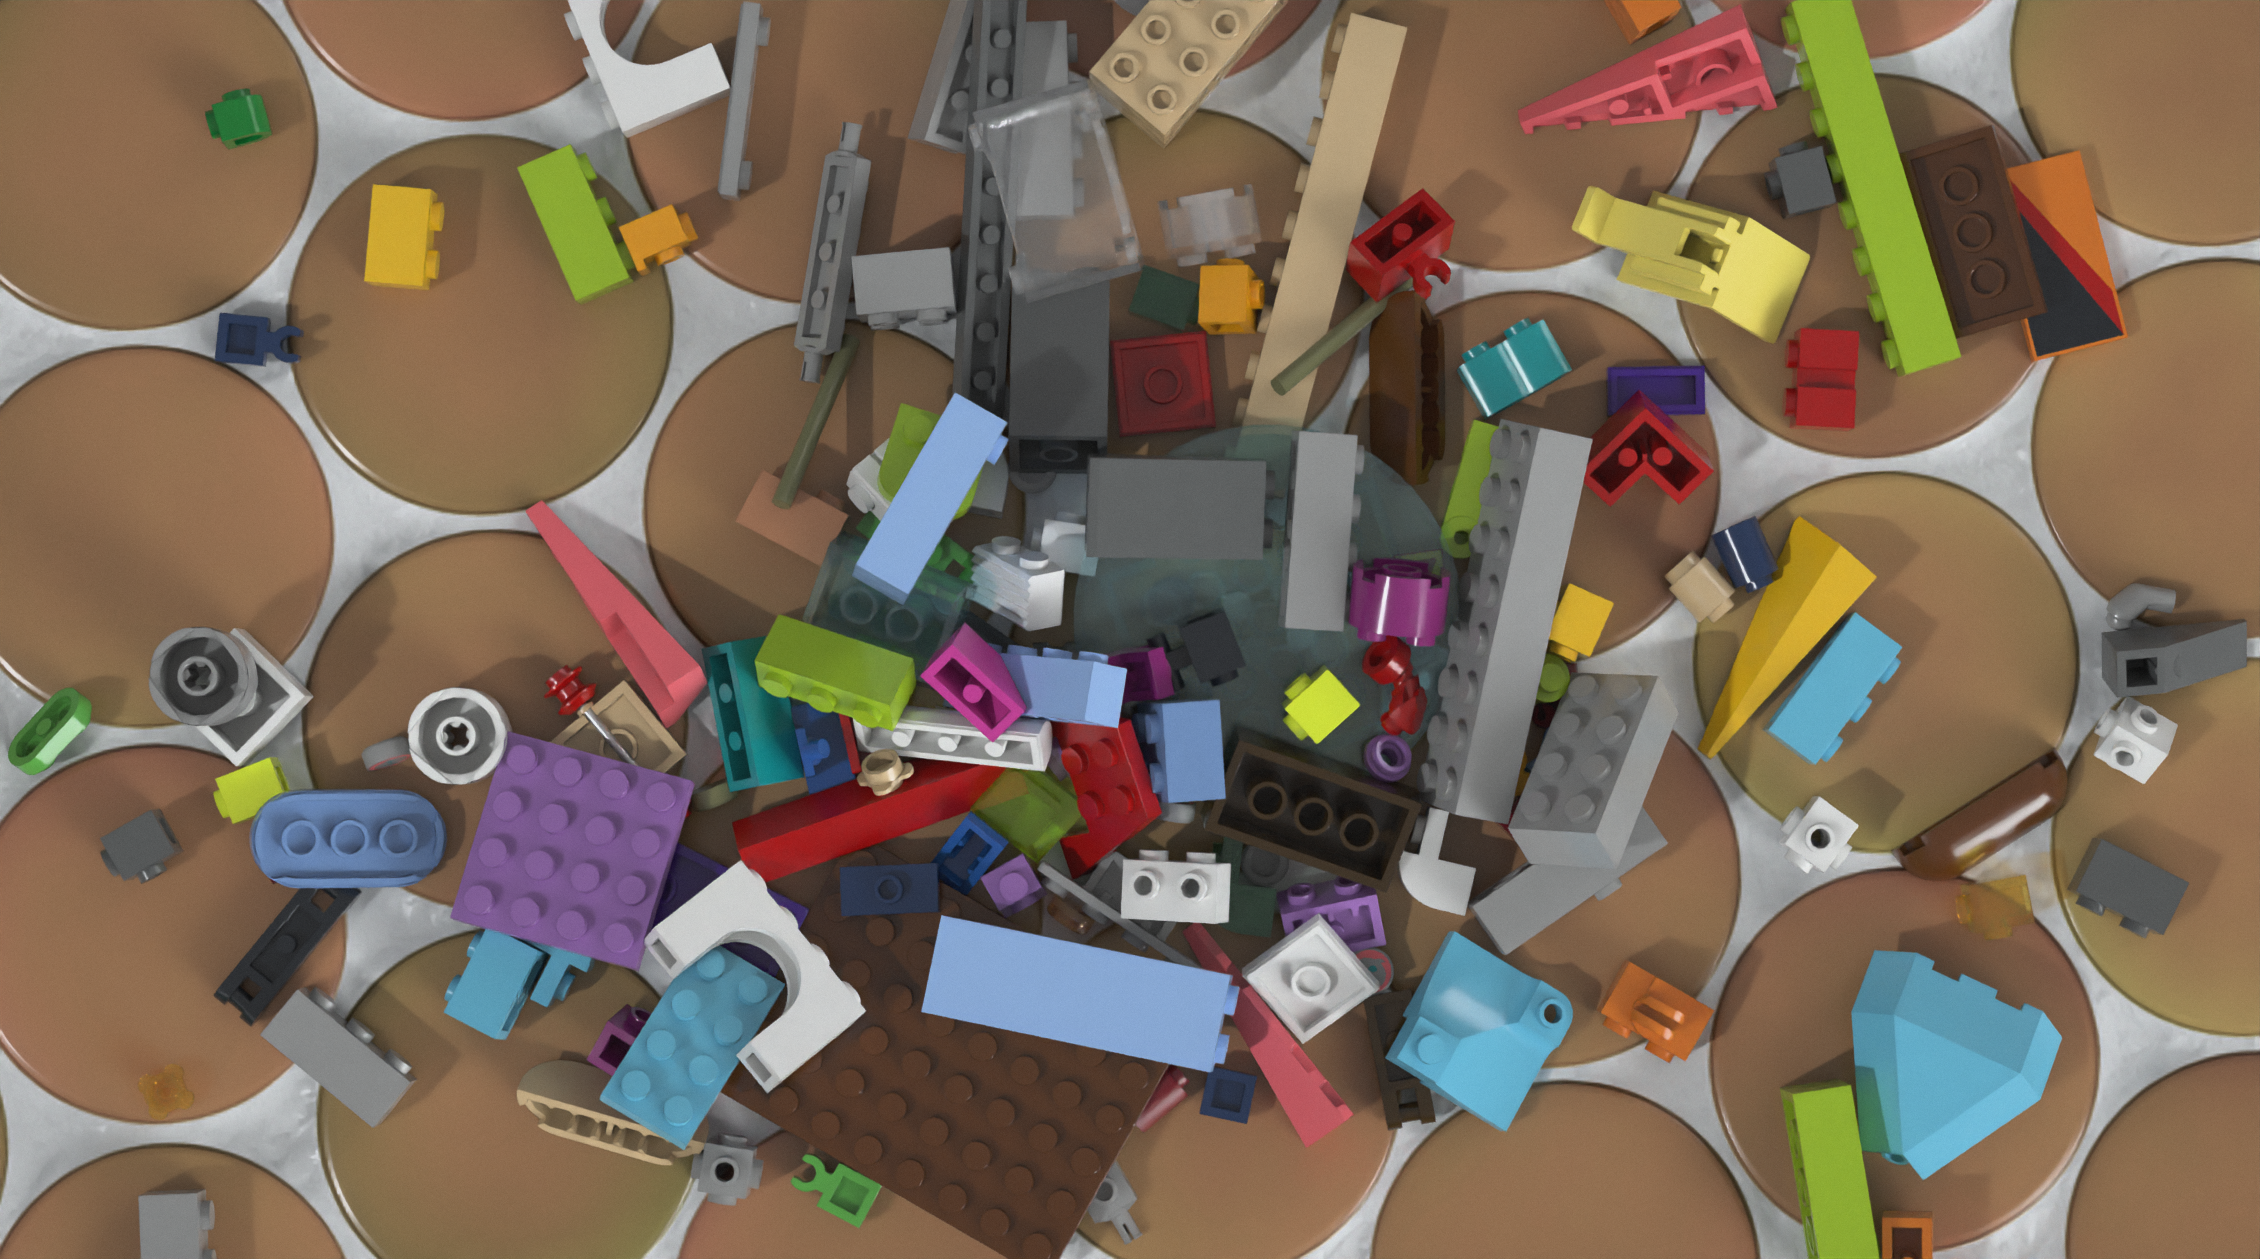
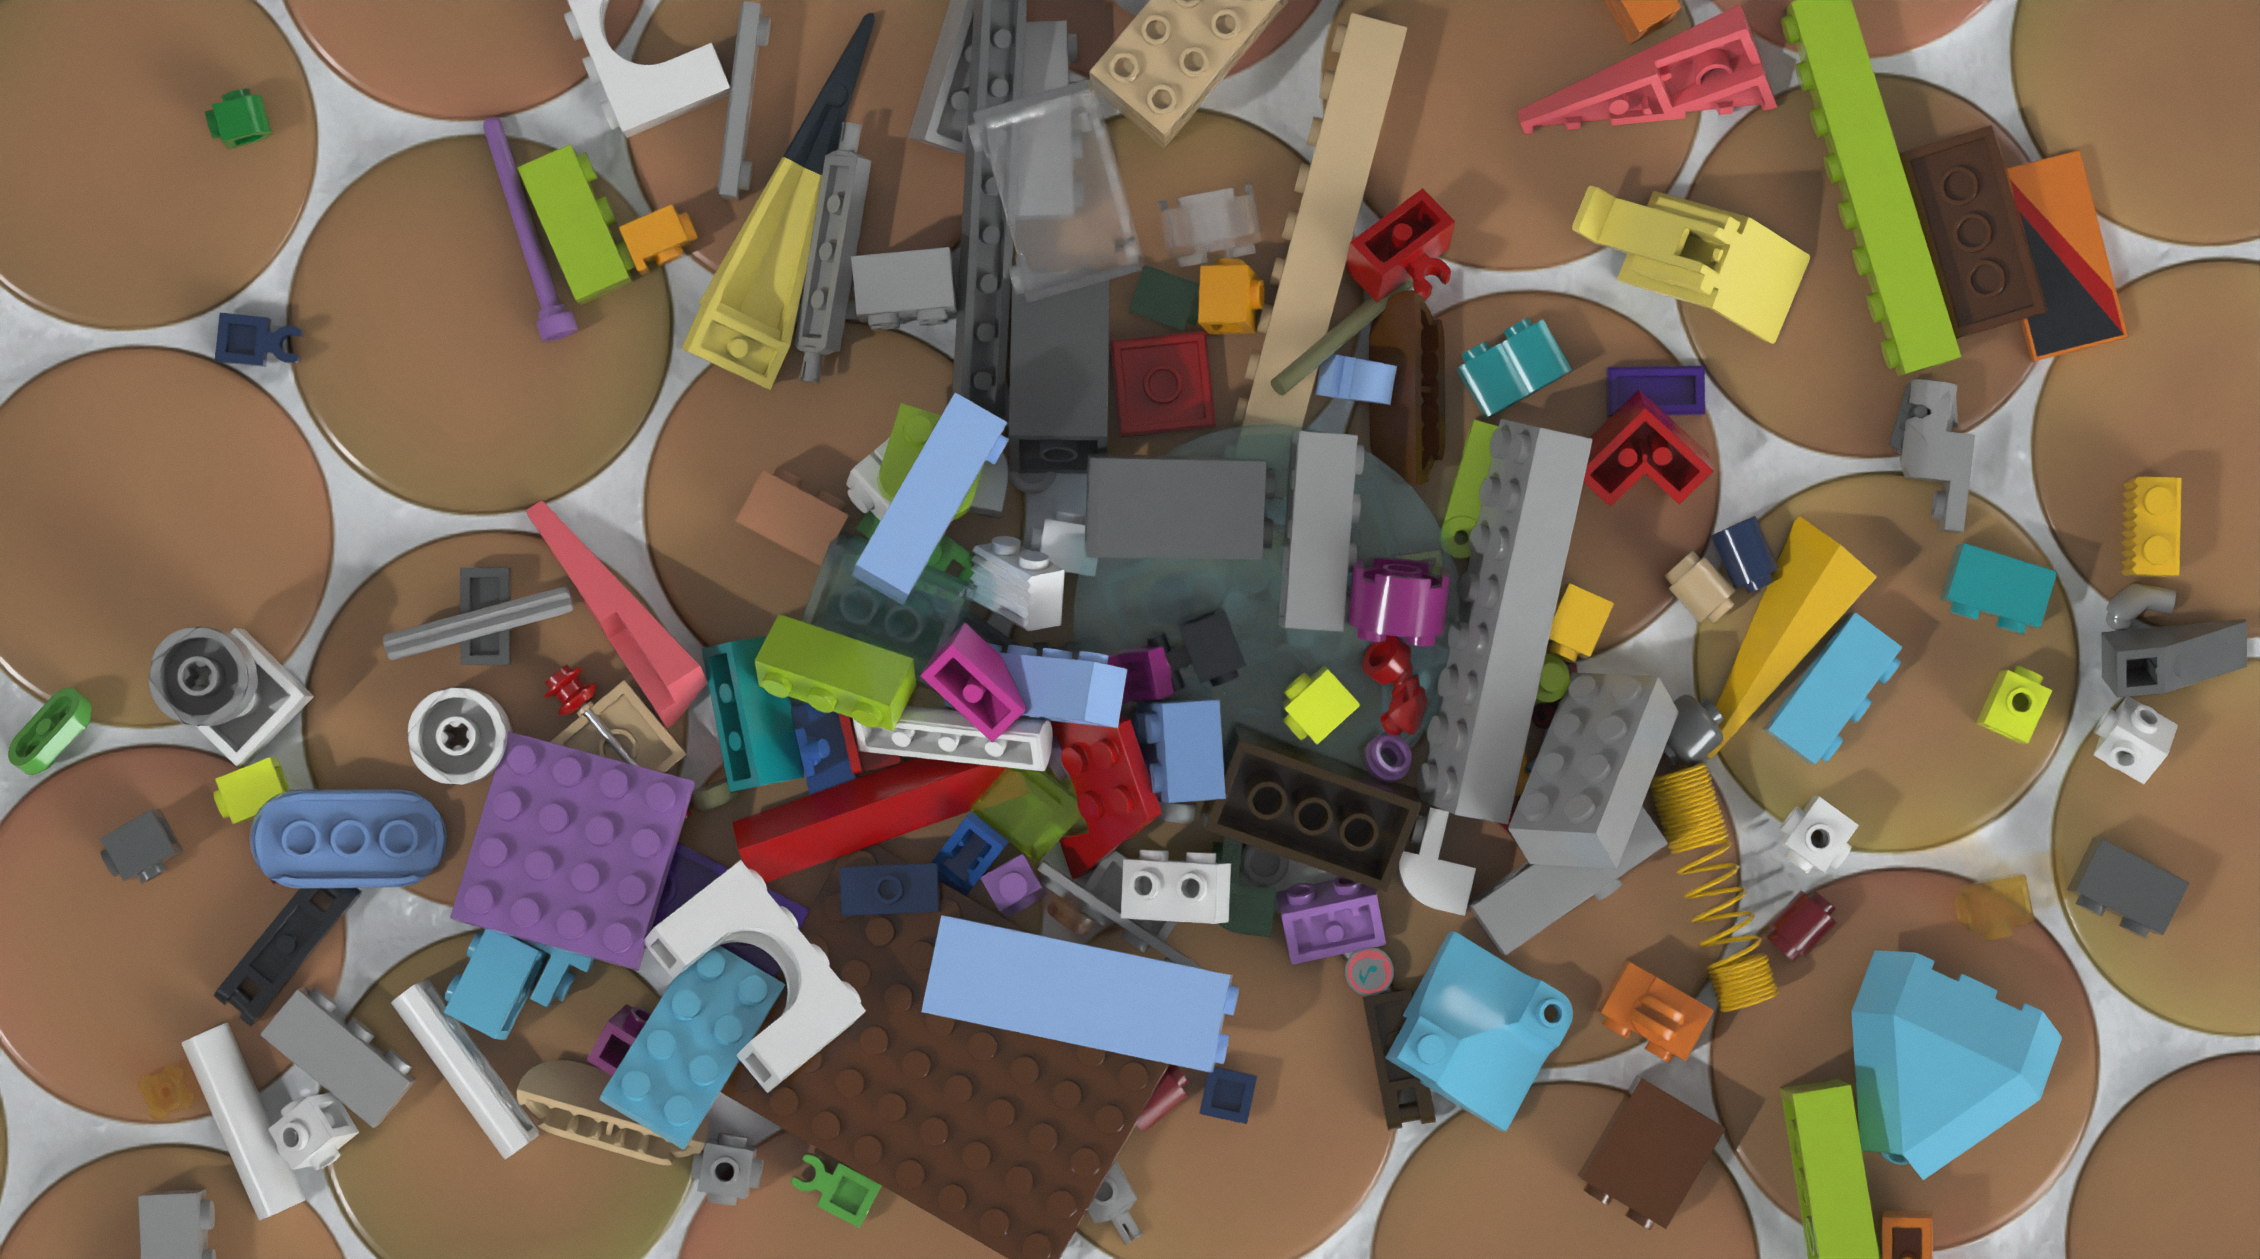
(242, 1120): none -> white brick
(312, 1131): none -> white brick
(386, 753): light grey tile -> none
(403, 237): yellow brick -> none
(465, 1068): none -> white brick
(478, 623): none -> light grey axle
(480, 590): none -> dark grey plate
(554, 318): none -> medium lavender piece
(757, 290): none -> light yellow plate
(815, 422): olive bar -> none
(884, 771): tan plate -> none
(1296, 1081): coral wedge -> none
(1310, 978): white plate -> none
(1356, 380): none -> light blue leg
(1650, 1154): none -> reddish brown brick
(1693, 732): none -> dark grey head
(1694, 820): none -> yellow piece
(1799, 180): dark grey brick -> none
(1802, 924): none -> dark red brick
(1822, 379): red brick -> none
(1932, 450): none -> light grey plate
(1987, 821): reddish brown brick -> none
(1998, 588): none -> teal brick
(2015, 704): none -> neon yellow brick
(2152, 527): none -> yellow brick

